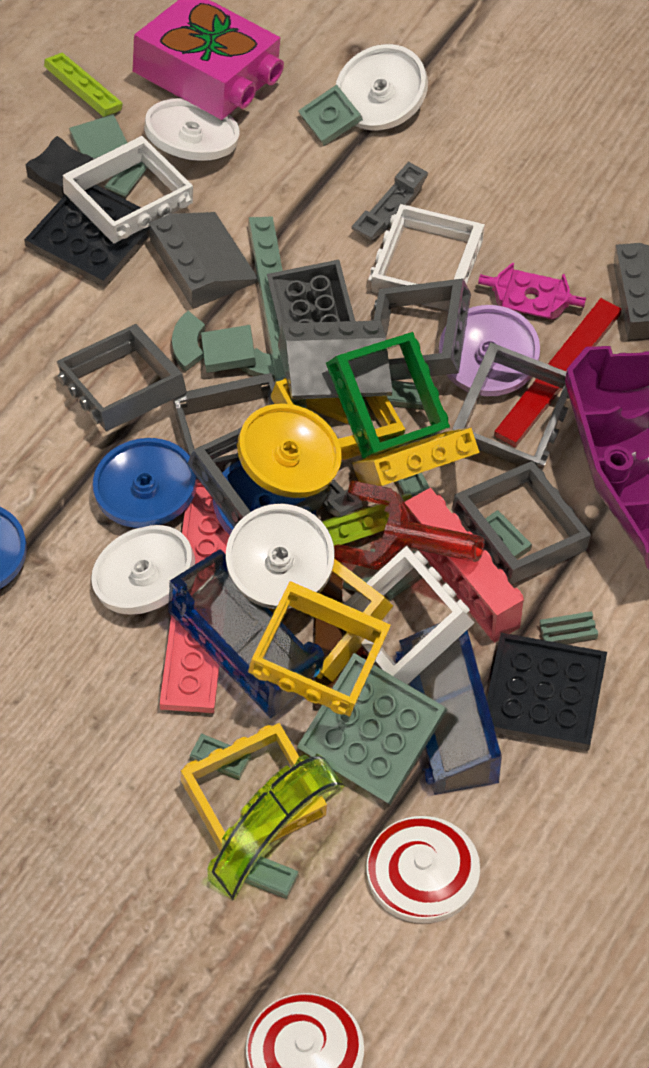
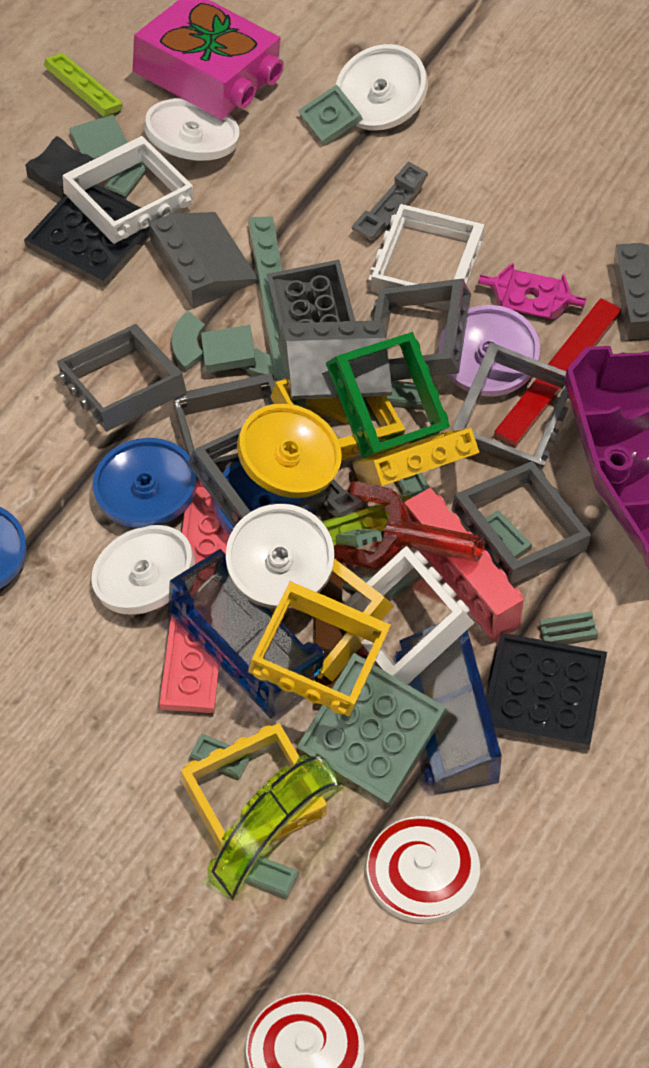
(358, 537): none -> sand green tile

